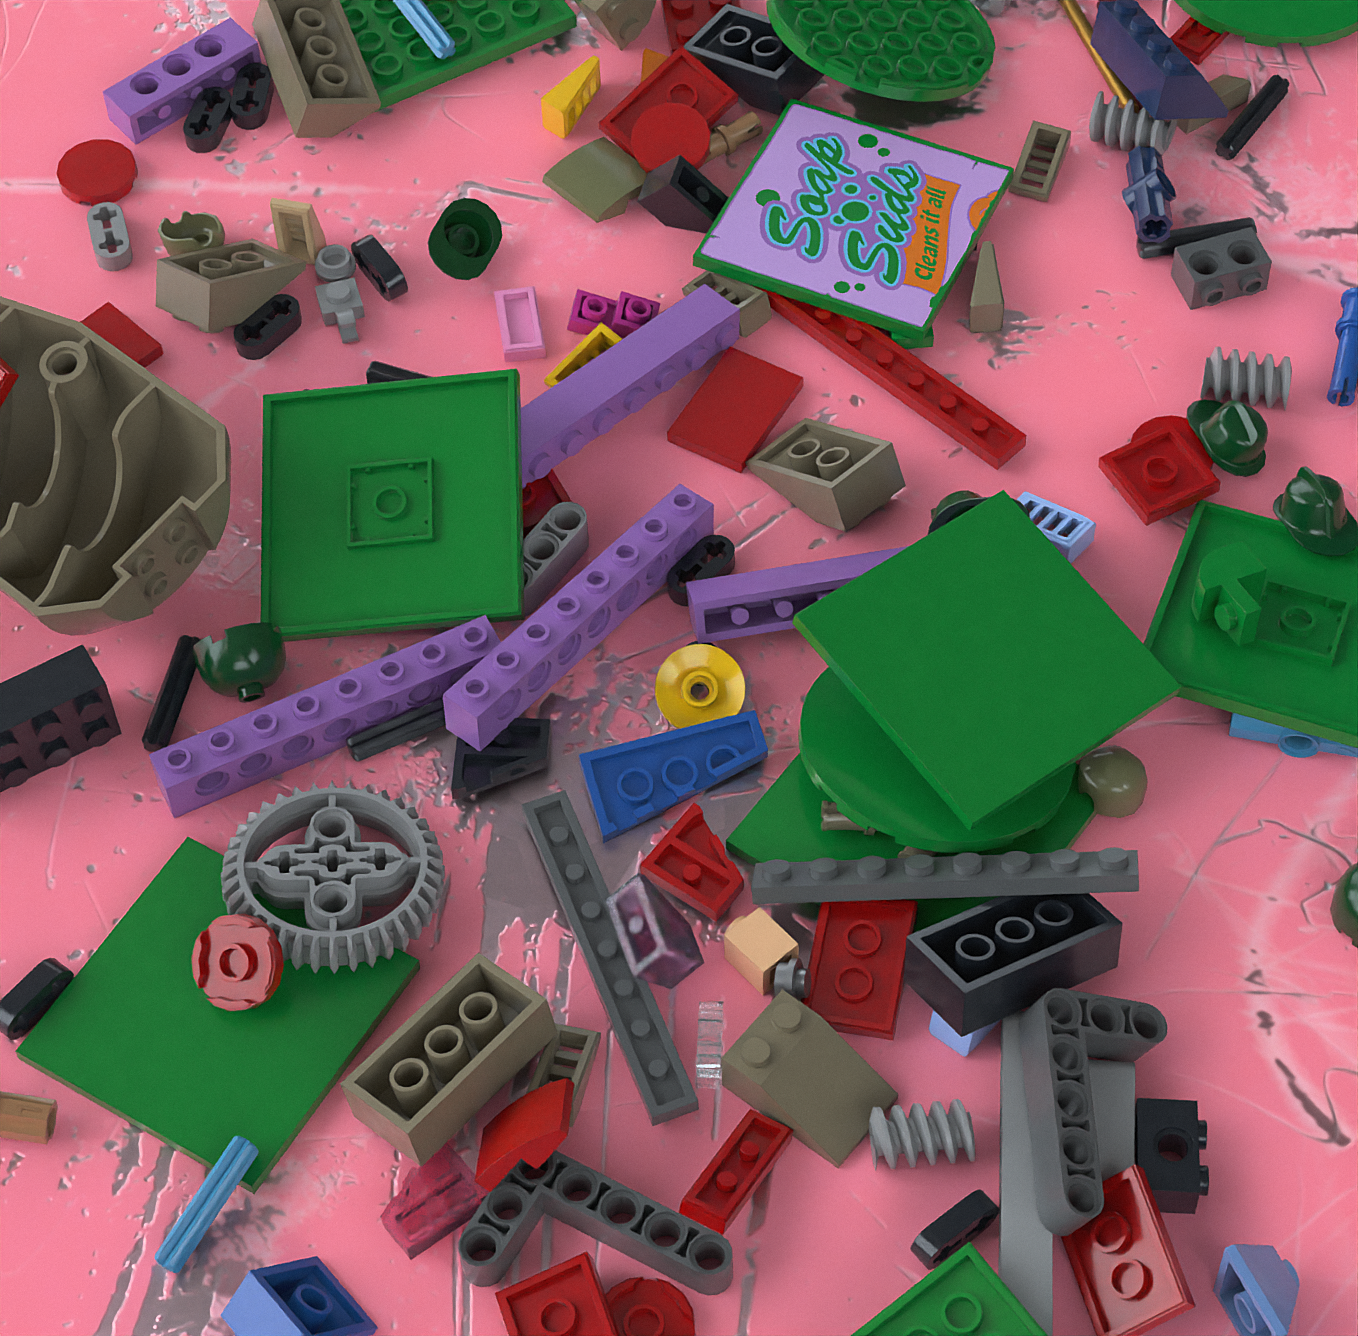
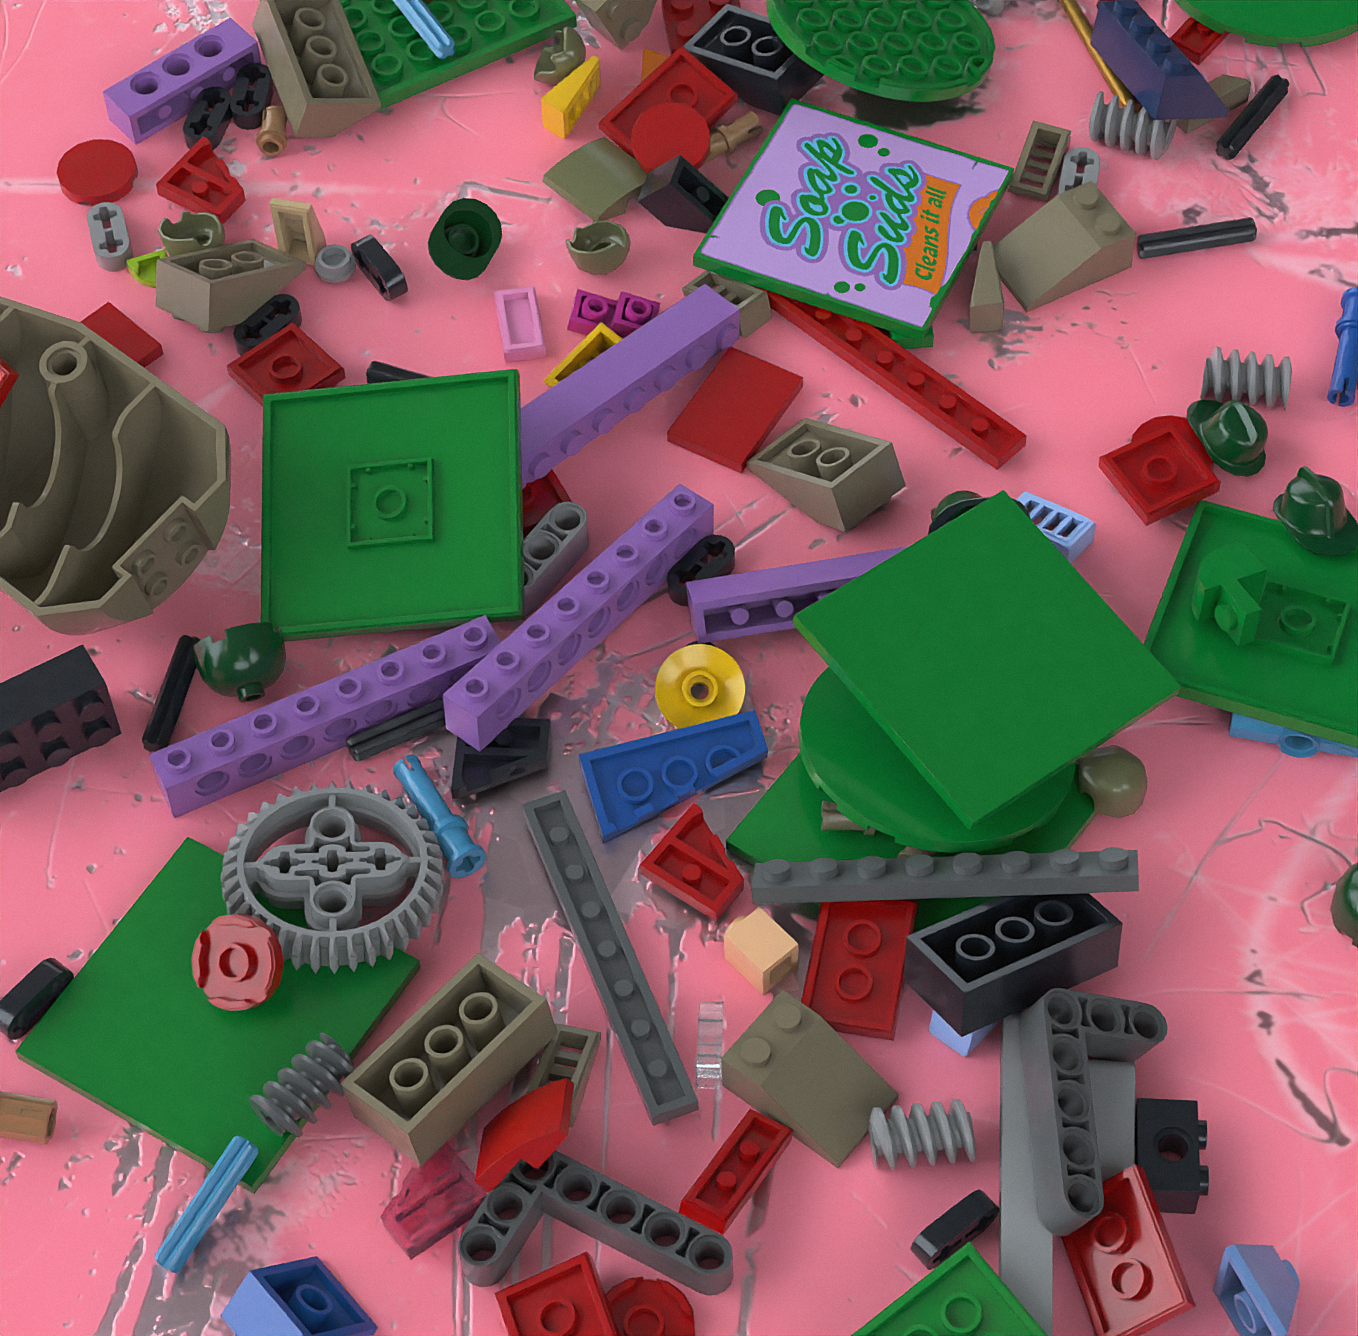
(144, 267): none -> lime tile
(202, 183): none -> red wing
(272, 137): none -> medium nougat pin
(285, 364): none -> red plate
(303, 1087): none -> dark grey piece
(341, 305): light grey plate -> none
(450, 829): none -> dark azure pin
(560, 60): none -> olive hair
(599, 247): none -> olive hair
(653, 934): clear purple slope -> none
(793, 979): flat silver plate -> none
(1064, 247): none -> dark tan slope
(1079, 157): none -> light grey beam
(1149, 194): dark blue piece -> none
(1221, 268): dark grey brick -> none

